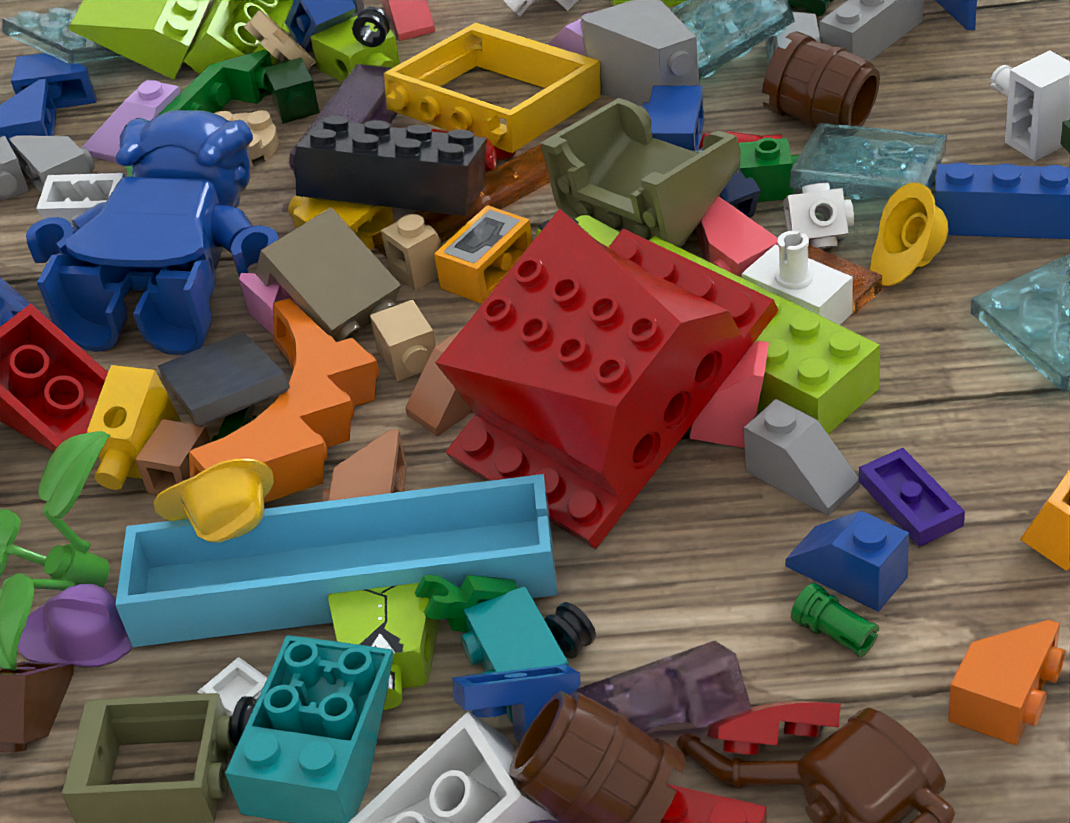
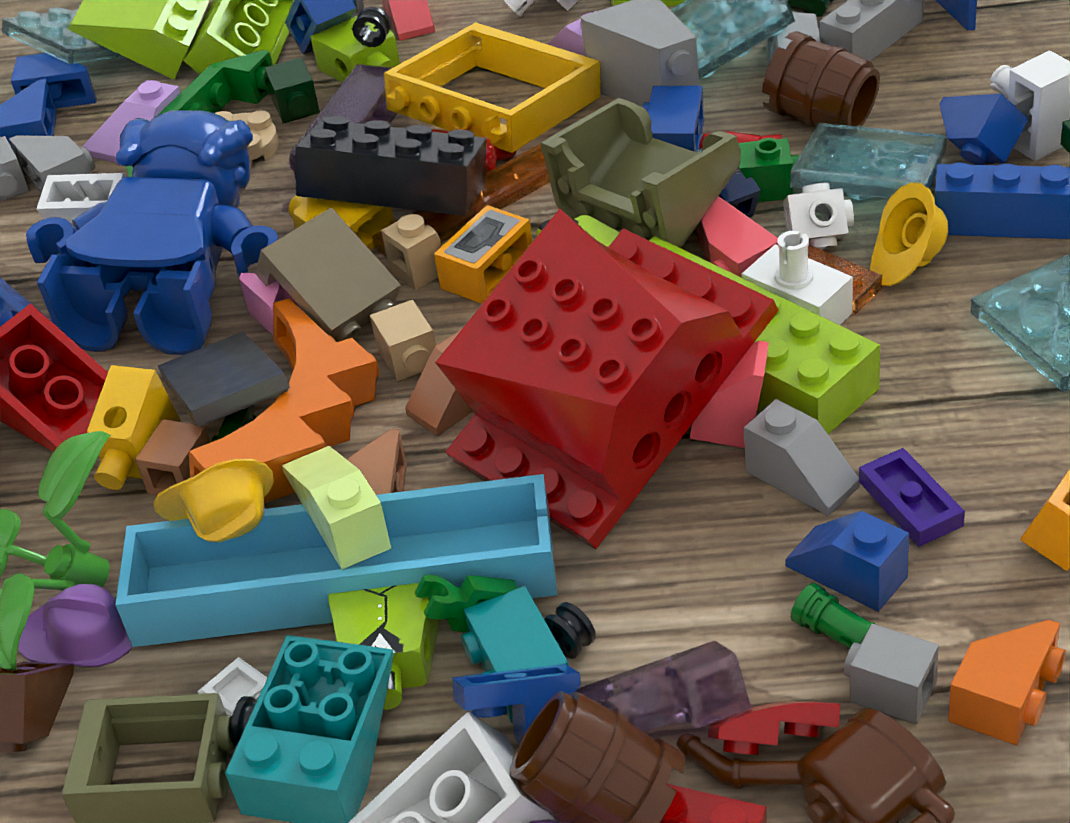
(276, 40): tan plate -> none
(339, 505): none -> yellowish green slope
(892, 672): none -> light grey brick
(982, 126): none -> blue slope

